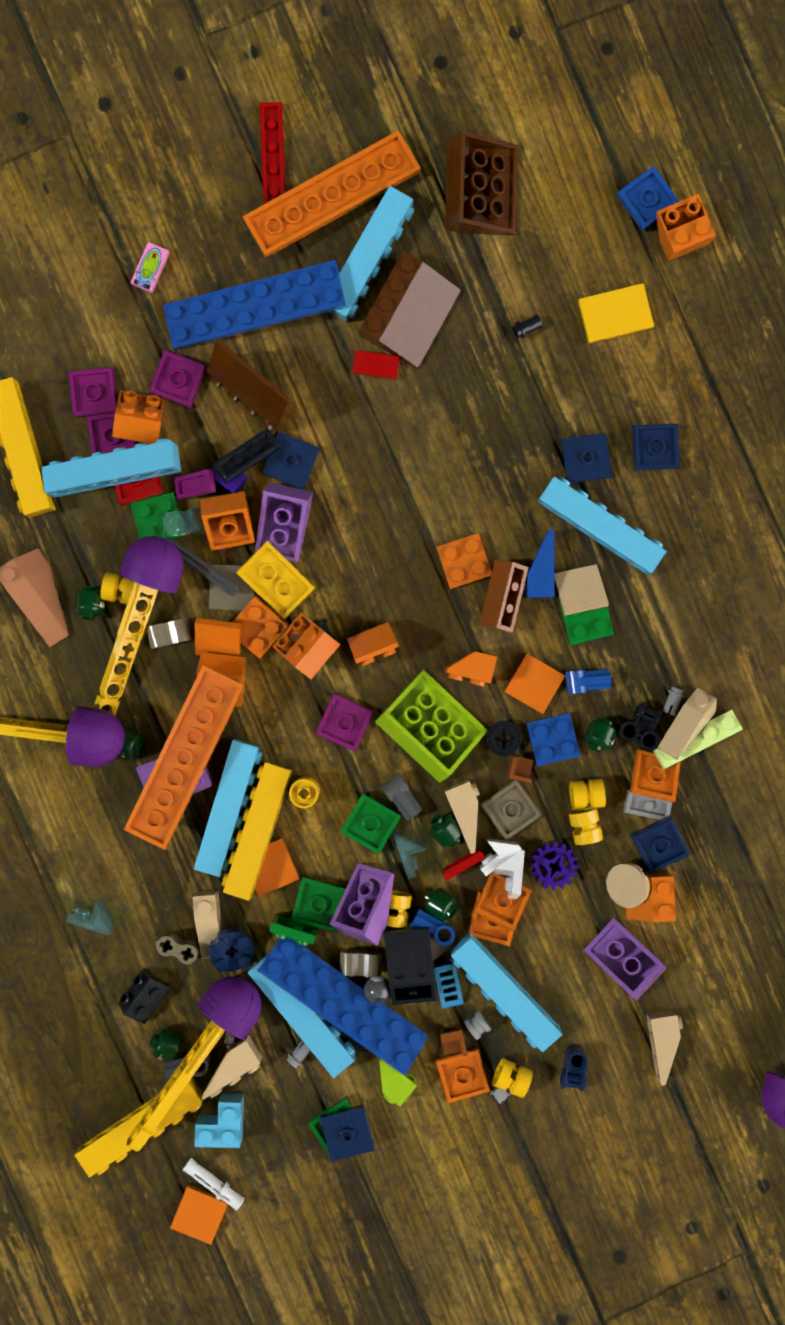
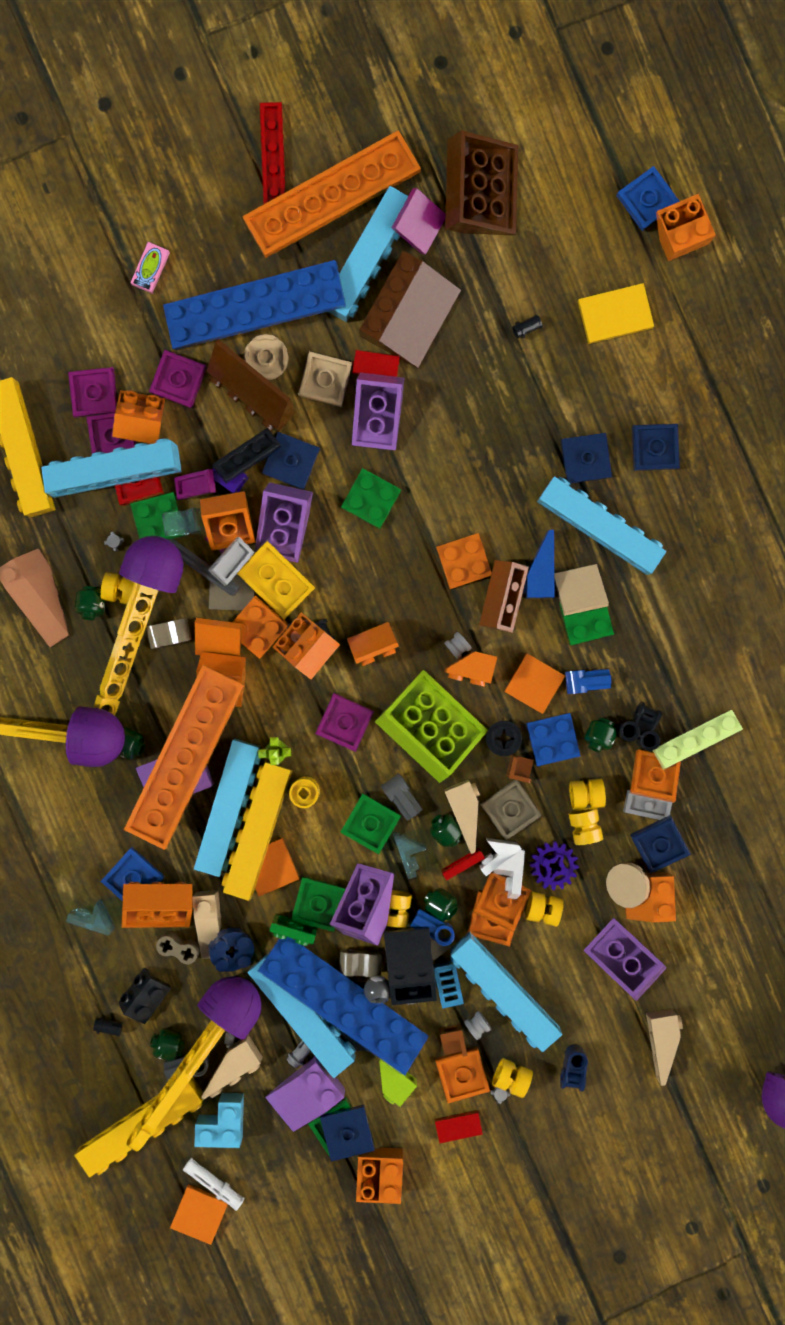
(107, 1026): none -> black pin
(114, 541): none -> light grey piece
(131, 868): none -> blue plate
(156, 905): none -> orange slope
(231, 561): none -> light grey tile
(267, 356): none -> tan tile
(275, 751): none -> lime rock
(306, 1094): none -> medium lavender slope
(325, 379): none -> tan tile
(371, 498): none -> green plate
(377, 411): none -> medium lavender slope
(380, 1176): none -> orange slope
(419, 221): none -> tile
(458, 645): none -> light grey wheel
(458, 1126): none -> red tile
(536, 909): none -> yellow wheel
(674, 698): light grey pin -> none
(688, 723): tan slope -> none

